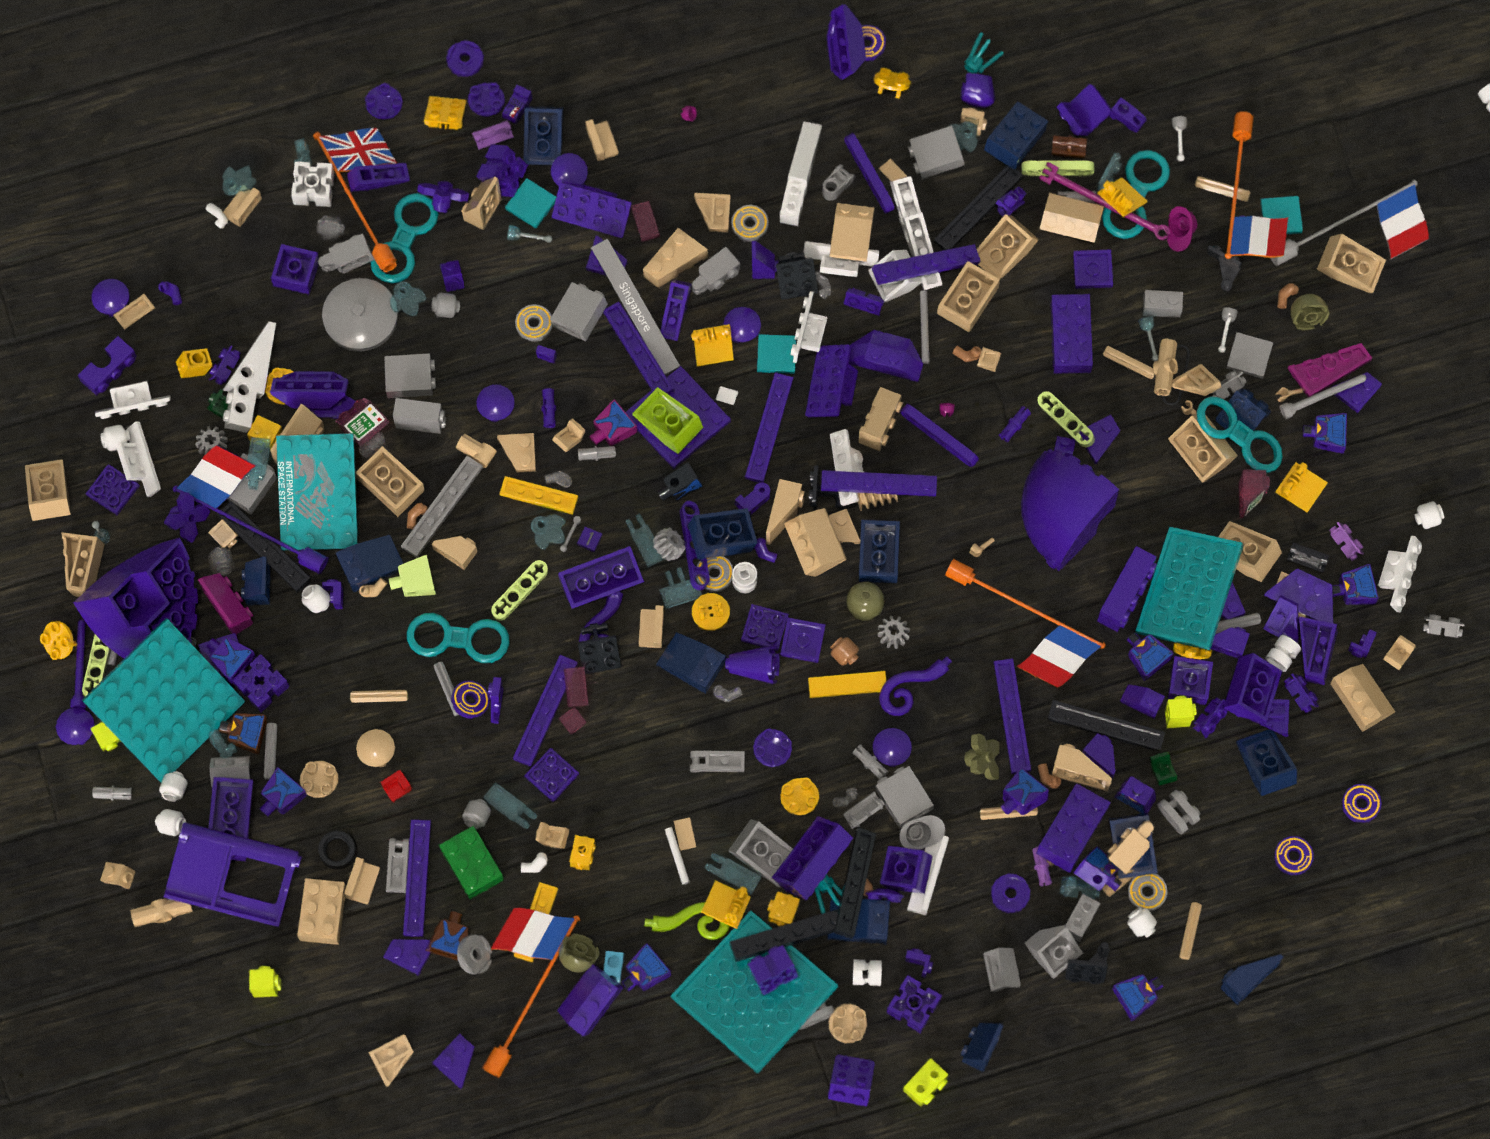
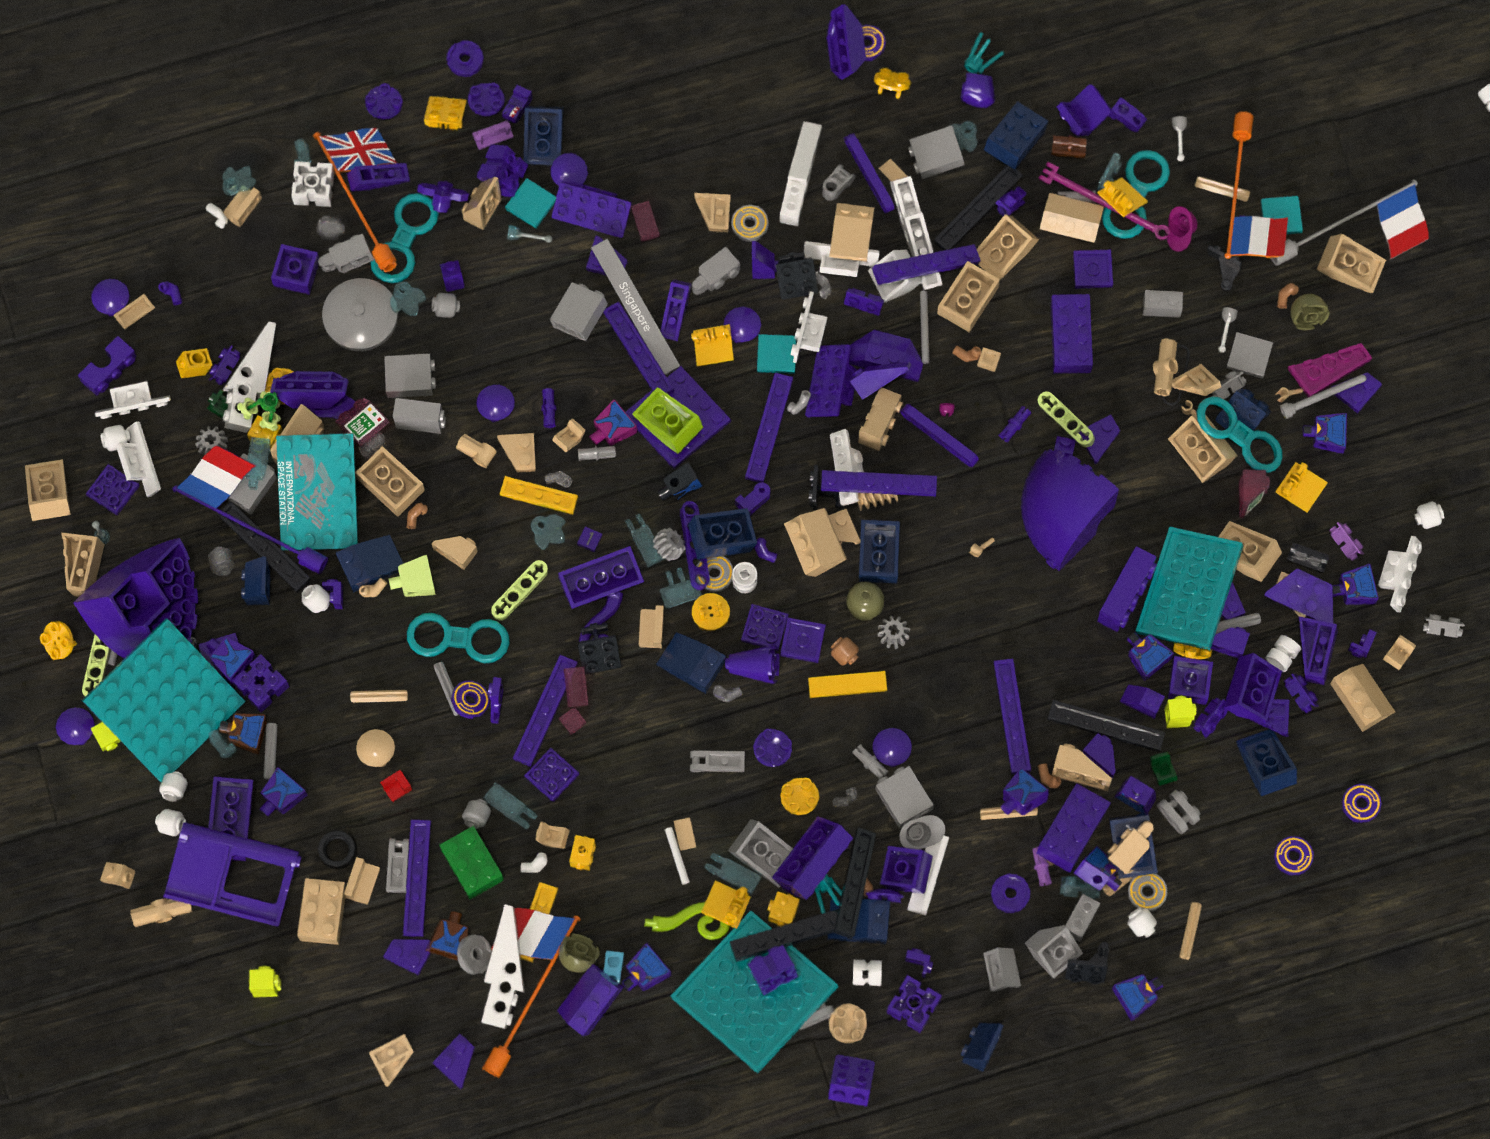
(77, 698): dark purple piece -> none
(112, 793): light grey axle -> none
(185, 516): dark purple plant -> none
(224, 535): tan bracket -> none
(226, 602): magenta slope -> none
(230, 768): light grey panel -> none
(268, 402): none -> plant
(319, 779): tan dish -> none
(442, 506): light grey plate -> none
(504, 952): none -> white brick
(529, 313): light grey tile -> none
(546, 354): dark purple tile -> none
(577, 520): light grey hinge -> none
(601, 140): tan panel -> none
(674, 257): tan wedge -> none
(689, 113): magenta hinge -> none
(726, 395): white sticker -> none
(787, 501): tan slope -> none
(801, 404): none -> light grey arm
(863, 810): light grey hinge -> none
(875, 377): none -> dark purple slope
(926, 1082): neon yellow brick -> none
(932, 673): dark purple plant -> none
(975, 117): tan bracket -> none
(982, 756): olive plant -> none
(1058, 653): flag -> none
(1066, 168): yellowish green beam -> none
(1129, 362): tan axle -> none
(1147, 325): hinge -> none
(1246, 978): dark blue slope -> none
(1284, 619): dark purple wing -> none

